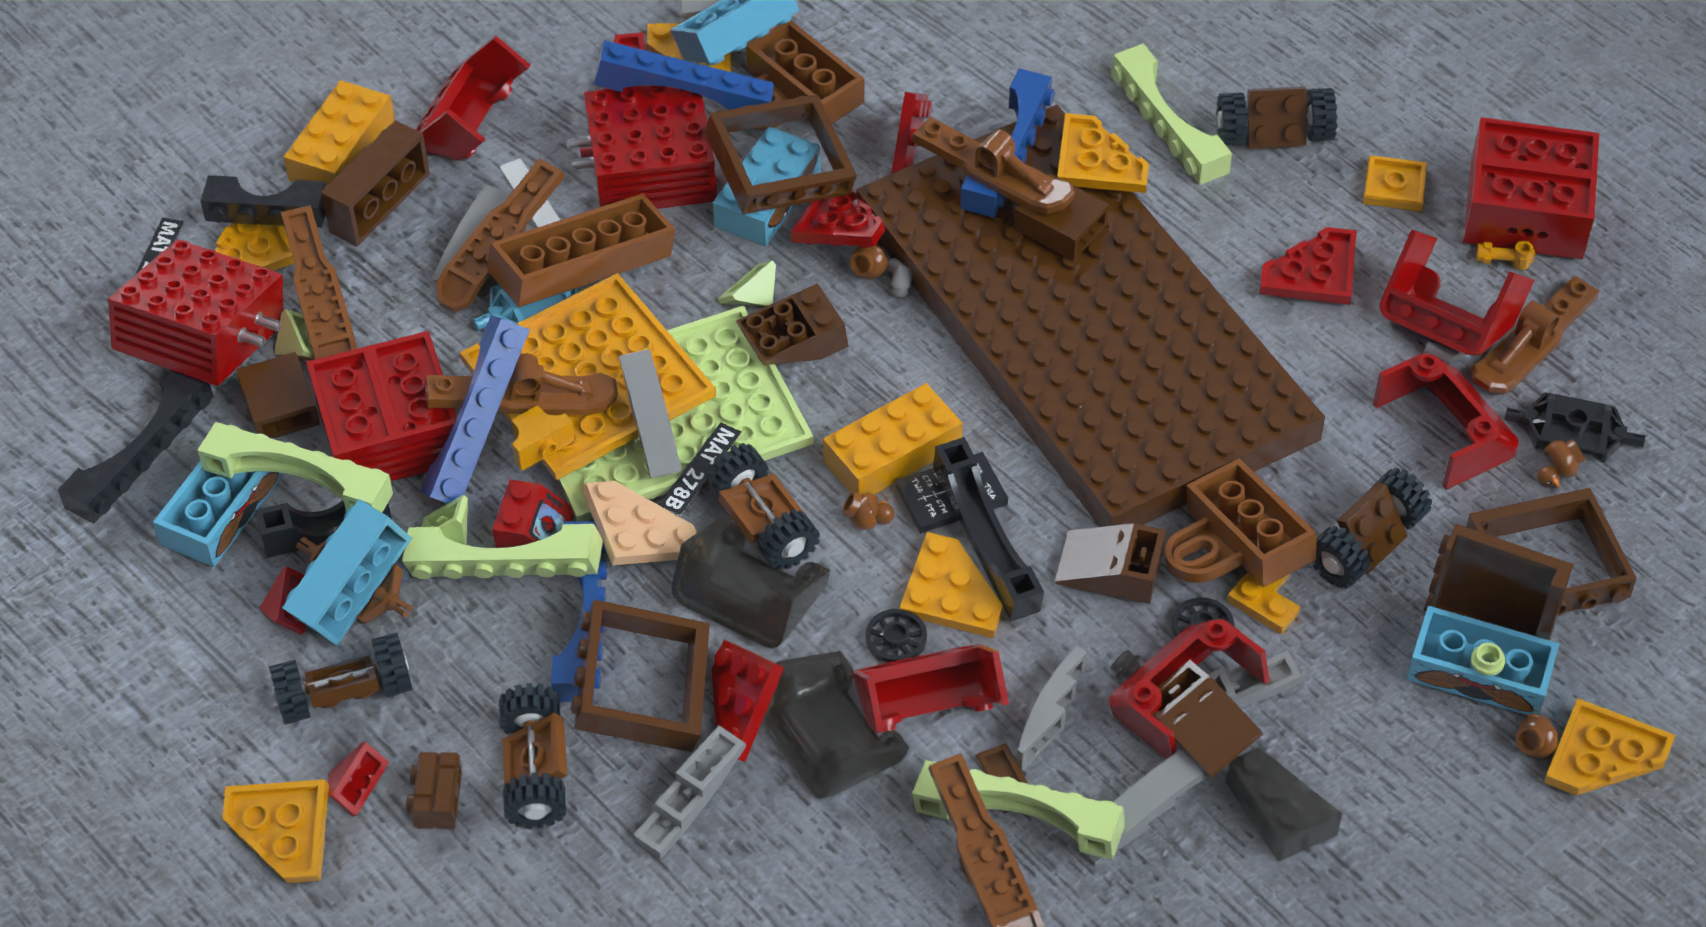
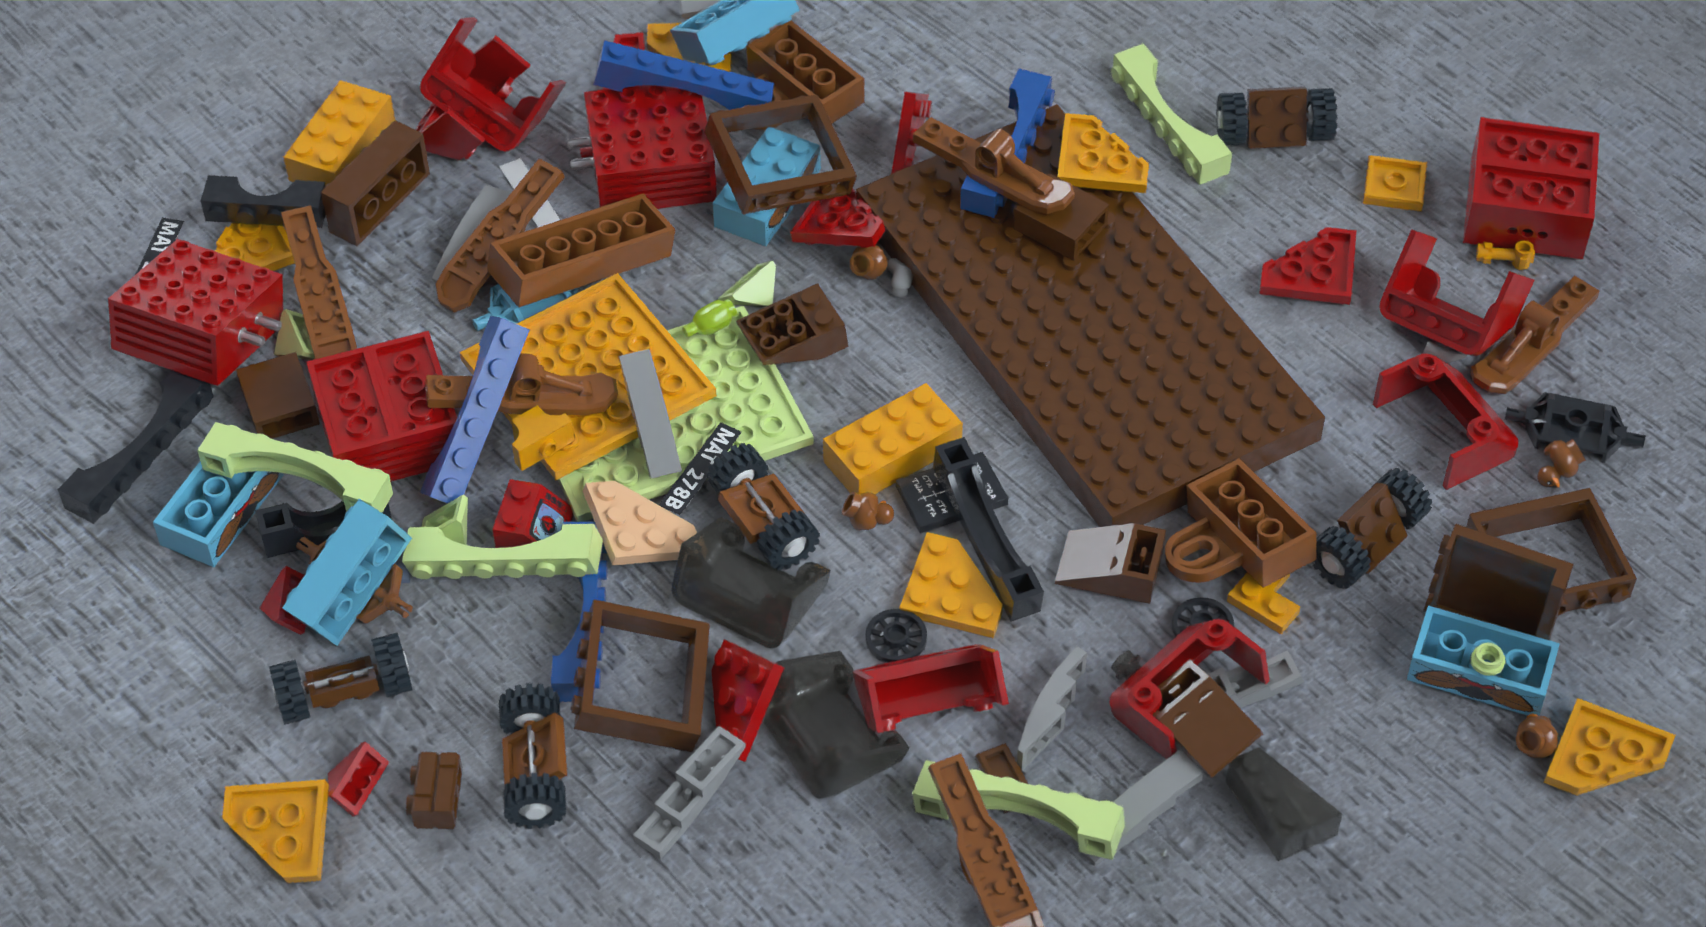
(452, 88): none -> red windscreen
(711, 318): none -> lime plant

